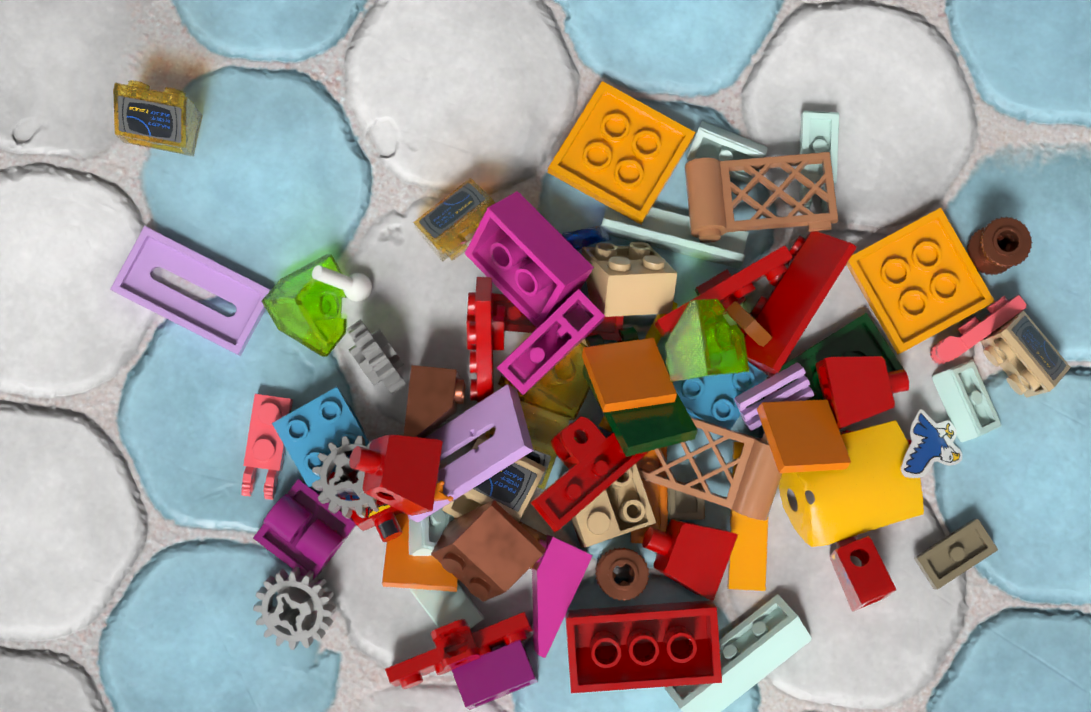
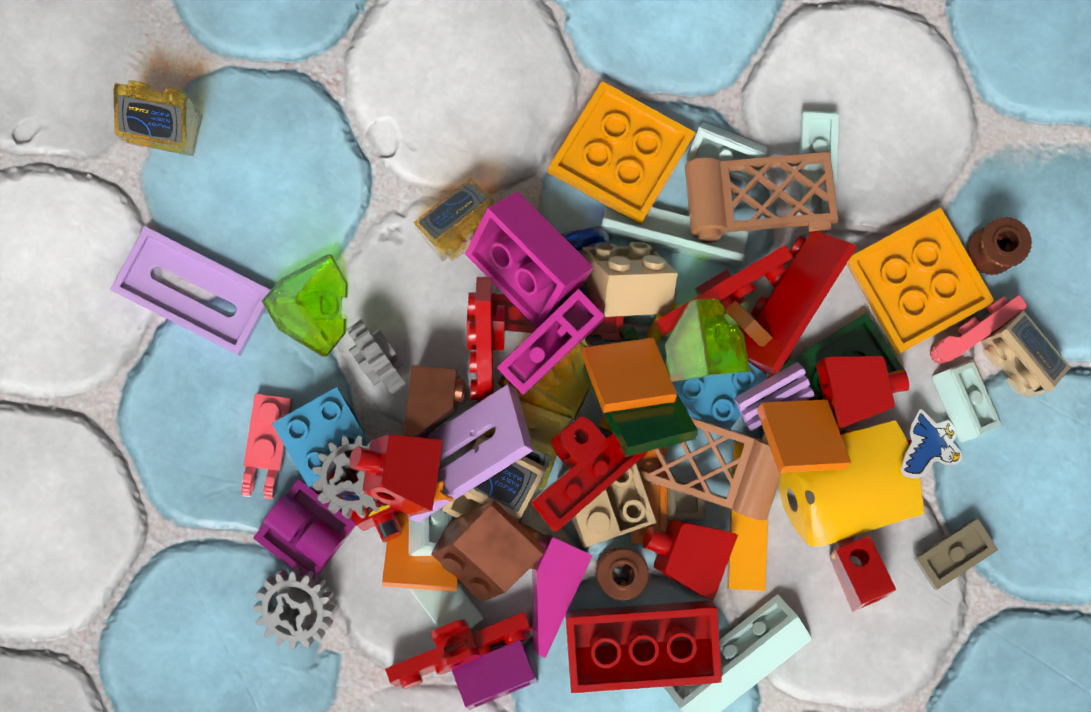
(355, 286): white bar -> none

